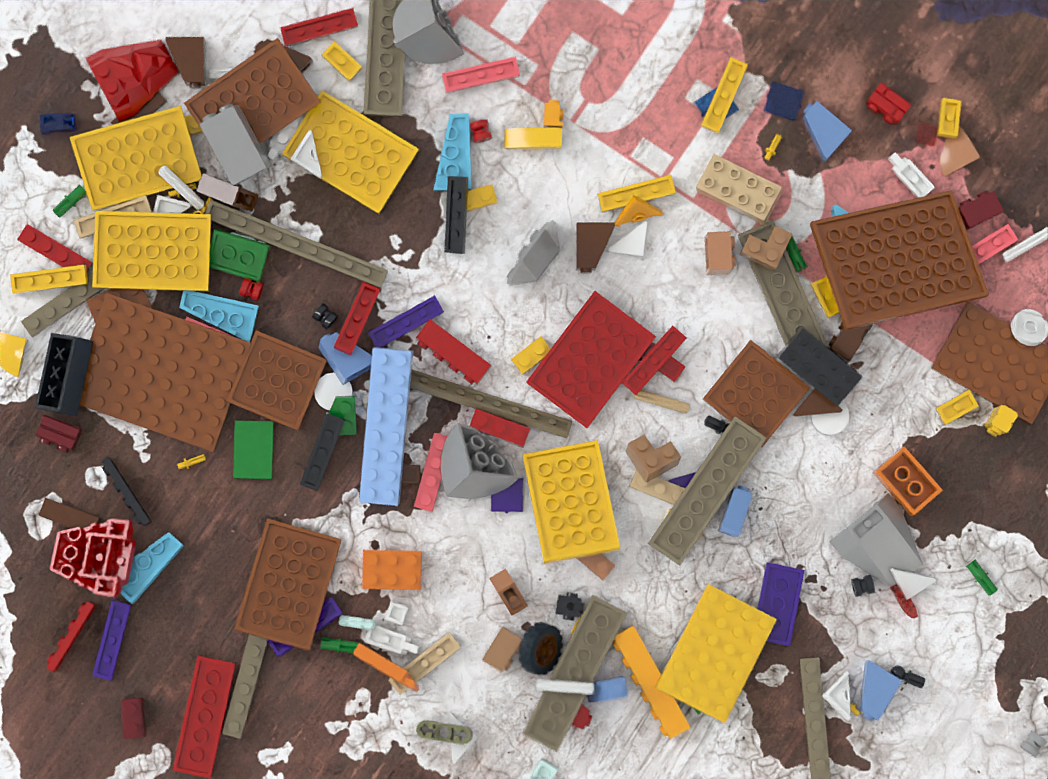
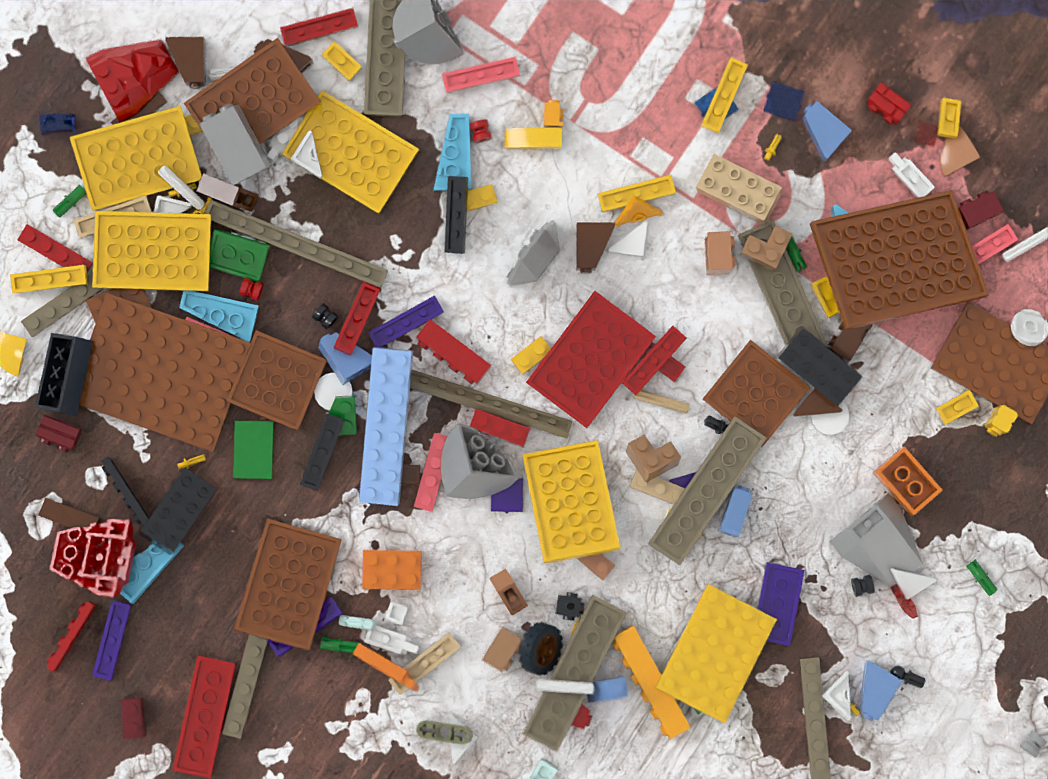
(177, 511): none -> black brick

